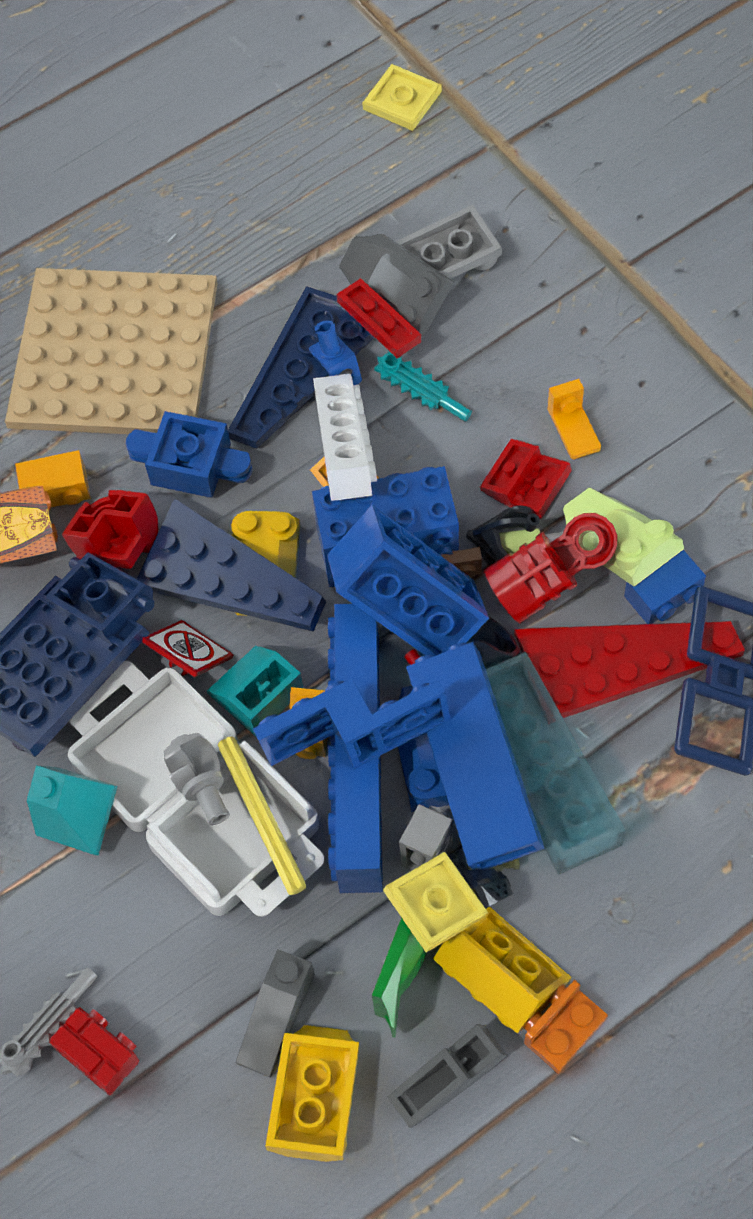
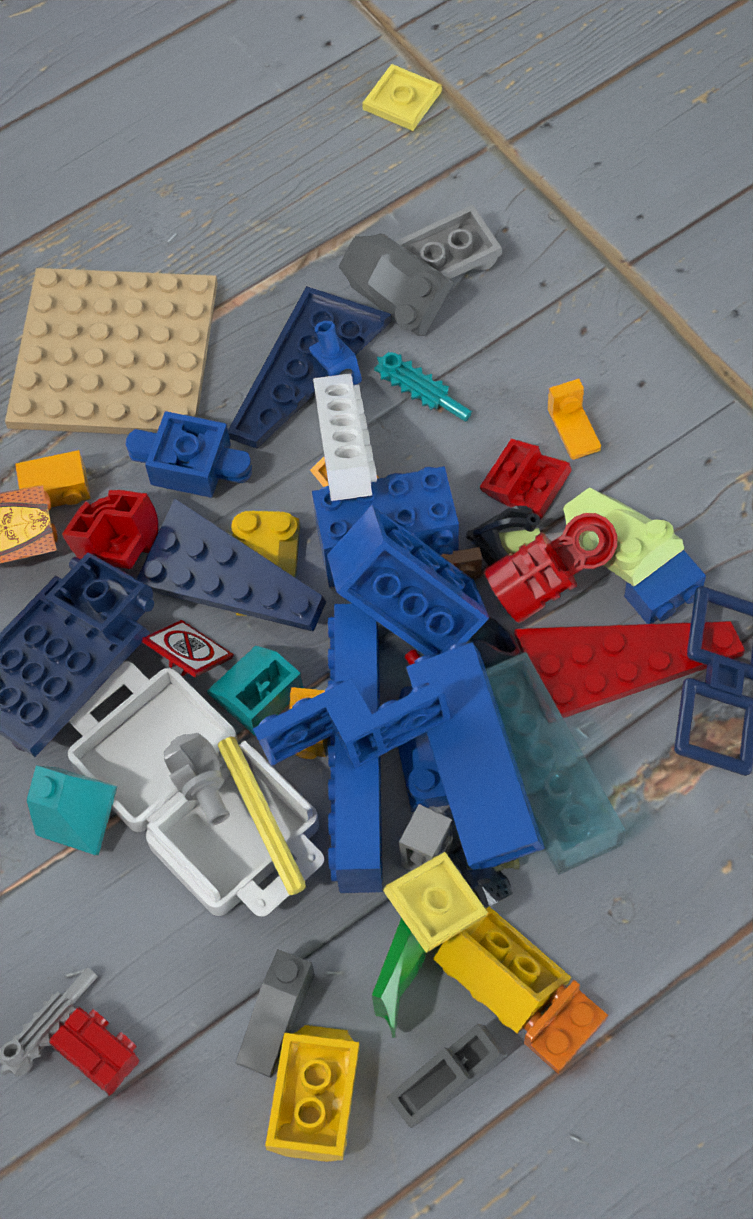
(379, 318): red plate -> none

